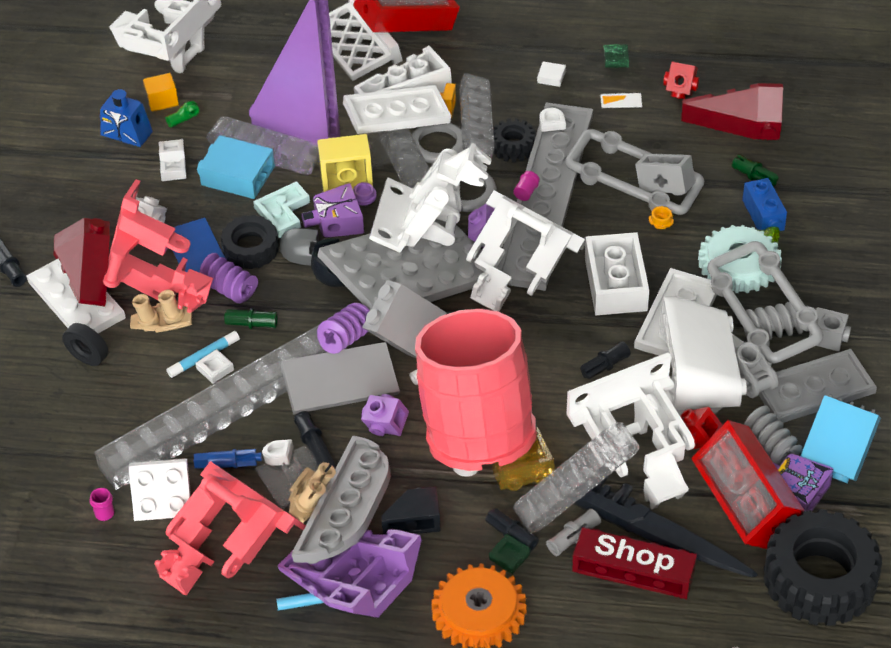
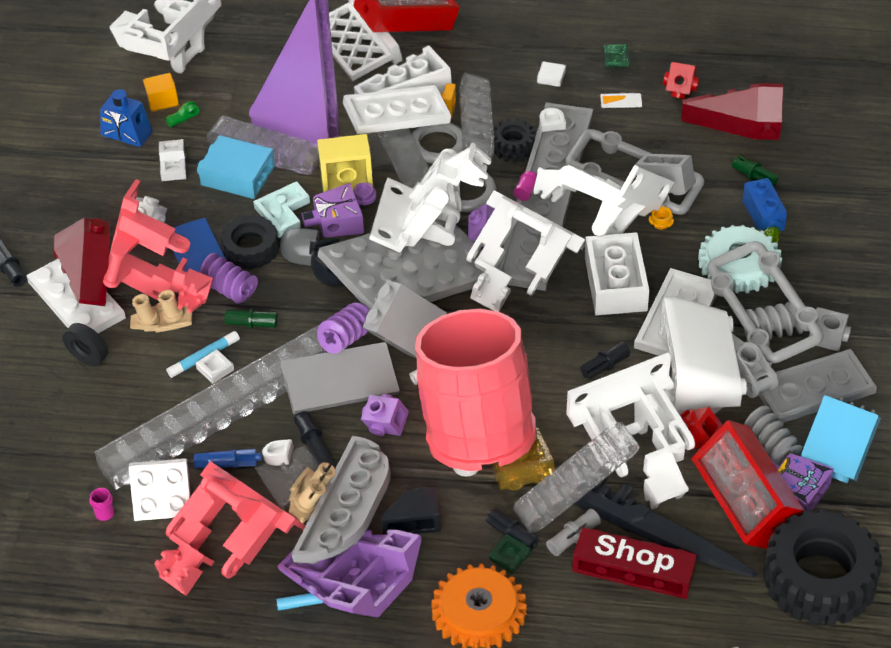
(619, 203): none -> white container

